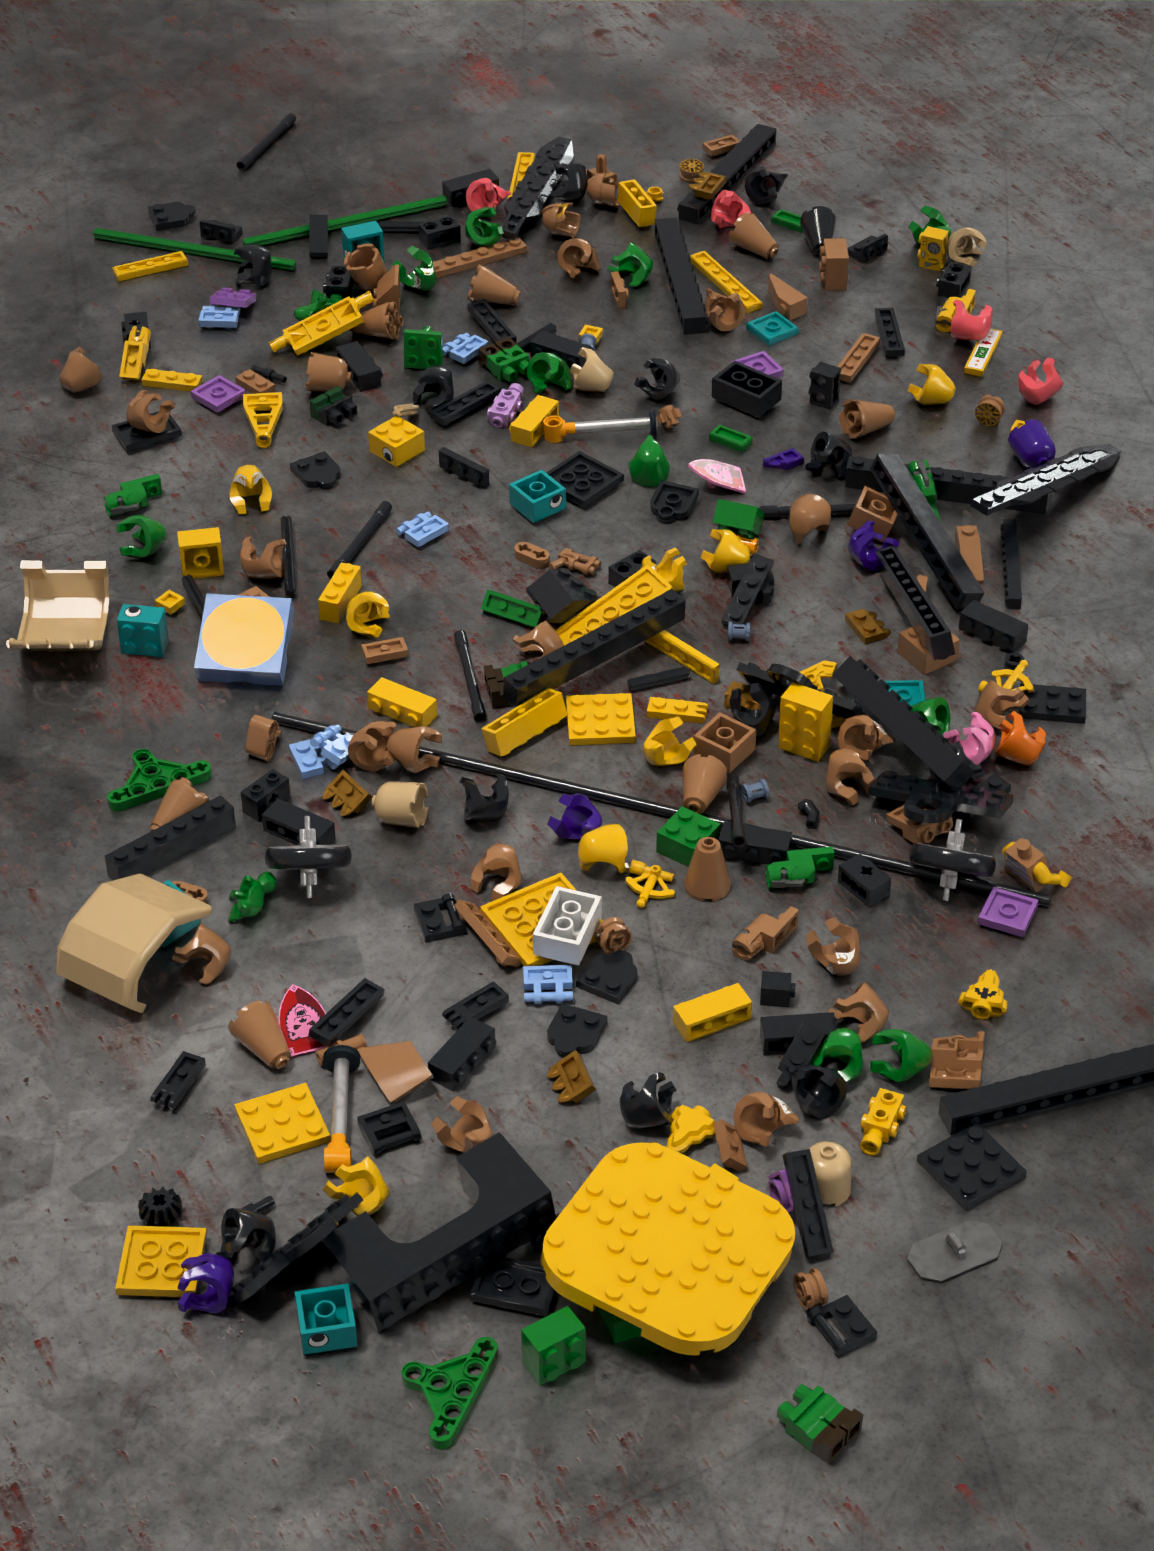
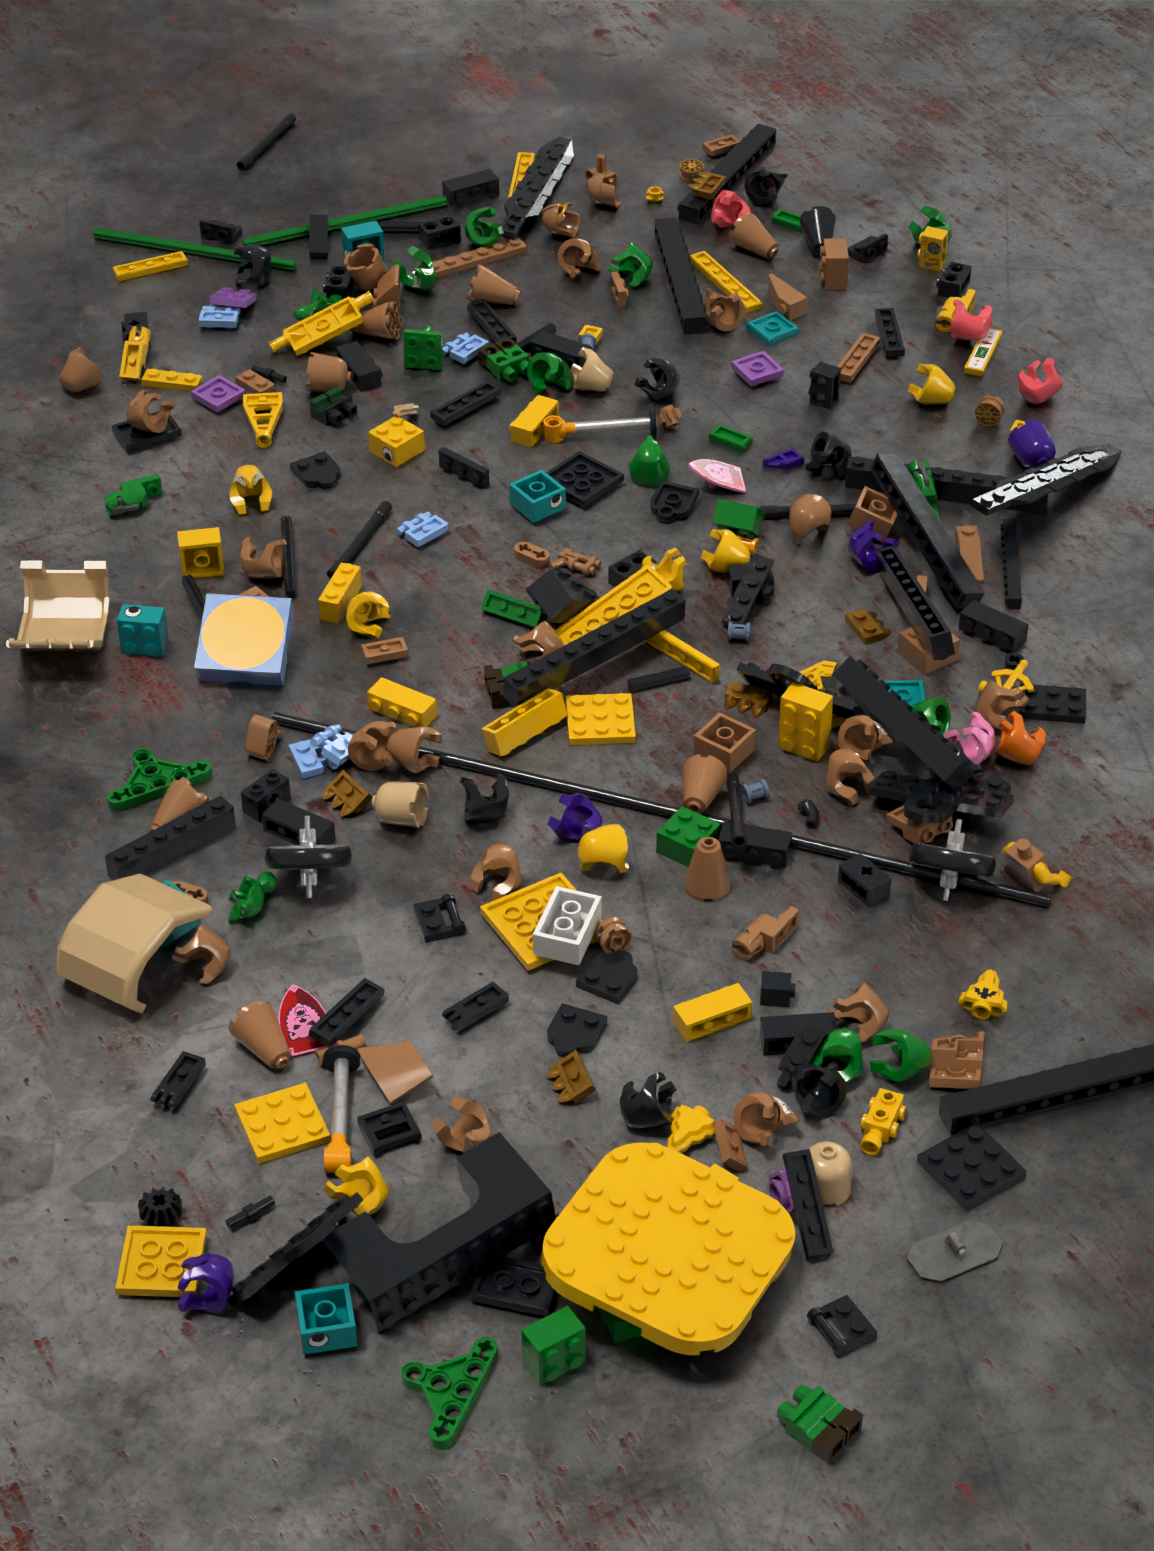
(151, 534): green piece -> none
(170, 215): black plate -> none
(170, 601): yellow plate -> none
(245, 1227): black piece -> none
(436, 380): black piece -> none
(462, 1053): black brick -> none
(471, 914): medium nougat plate -> none
(477, 705): black piece -> none
(485, 194): coral piece -> none
(506, 406): lavender brick -> none
(548, 978): light blue plate -> none
(576, 185): black piece -> none
(637, 203): yellow brick -> none
(653, 874): yellow piece -> none
(663, 747): yellow piece -> none
(670, 708): yellow hinge -> none
(746, 389): black brick -> none
(756, 719): black piece -> none
(799, 867): green plate -> none
(810, 1289): medium nougat wheel -> none
(843, 955): medium nougat piece -> none
(864, 417): medium nougat cone -> none
(962, 243): tan piece -> none
(1008, 912): medium lavender plate -> none

